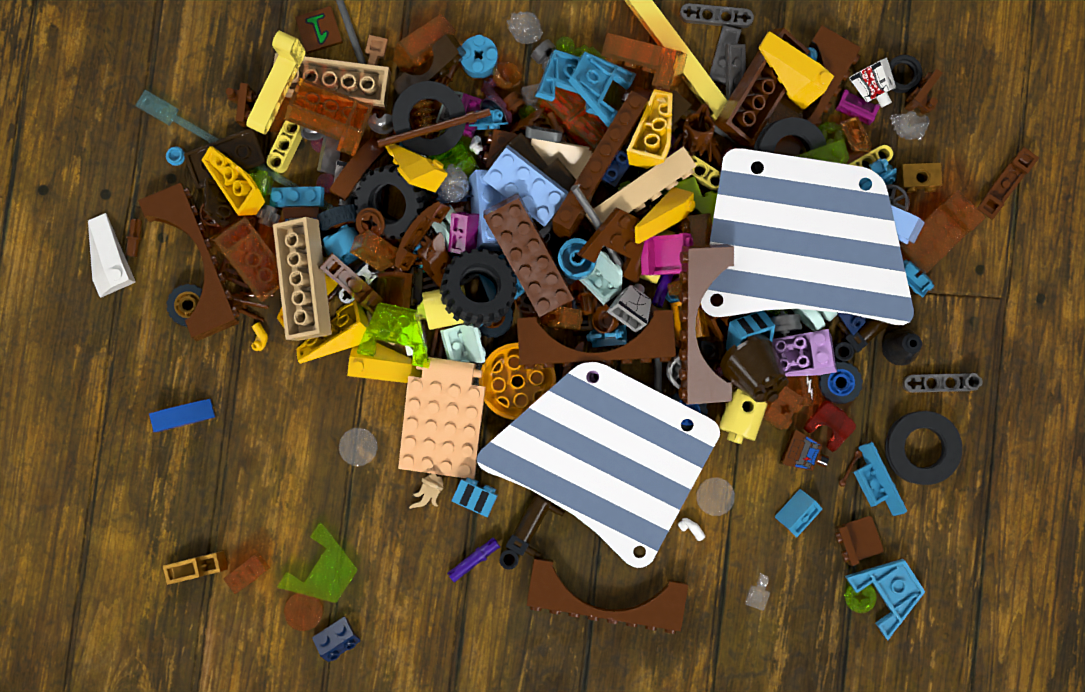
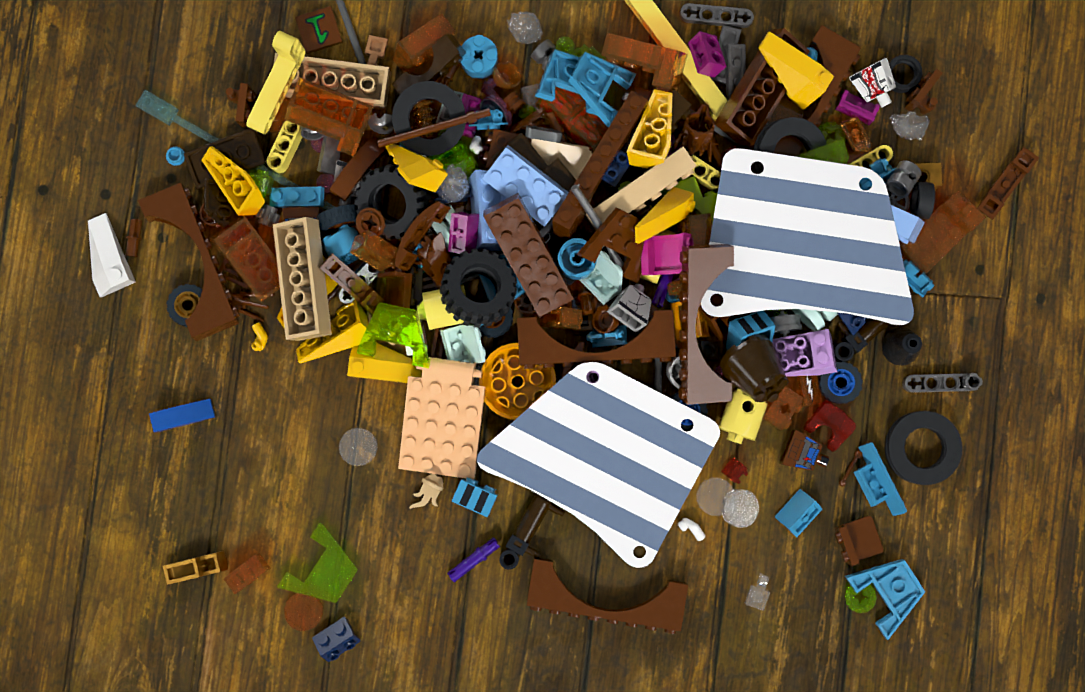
(707, 54): none -> magenta brick
(734, 470): none -> clear red tile
(740, 508): none -> clear tile
(903, 179): none -> flat silver wheel
(922, 200): none -> black tyre

